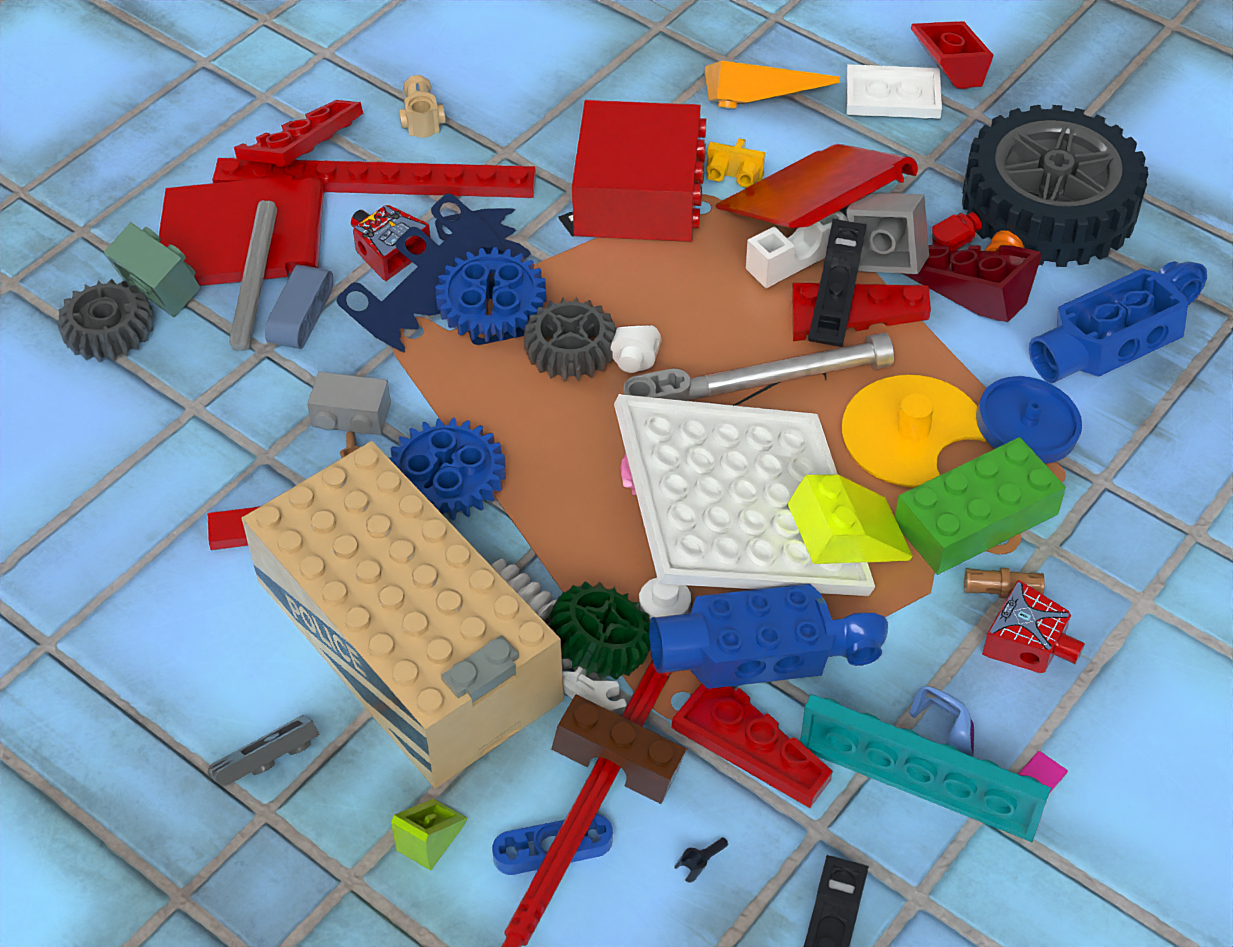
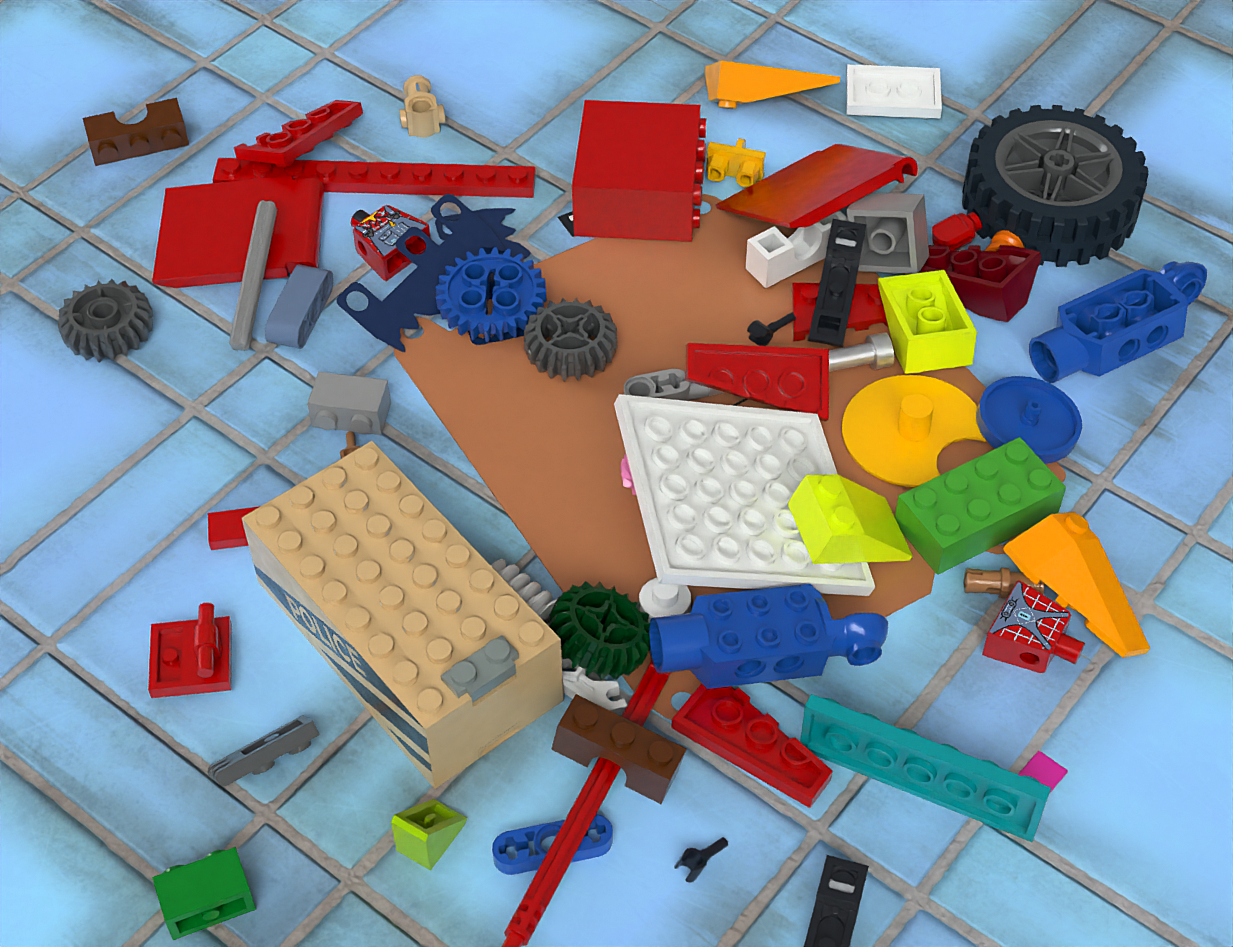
(153, 268): sand green brick -> none
(157, 132): none -> reddish brown arch
(191, 655): none -> red plate
(203, 893): none -> green brick
(452, 465): blue gear -> none
(636, 347): white piece -> none
(763, 334): none -> black hand
(766, 374): none -> red wing
(927, 322): none -> neon yellow slope
(955, 51): red slope -> none
(962, 733): medium blue piece -> none
(1075, 566): none -> light orange wedge

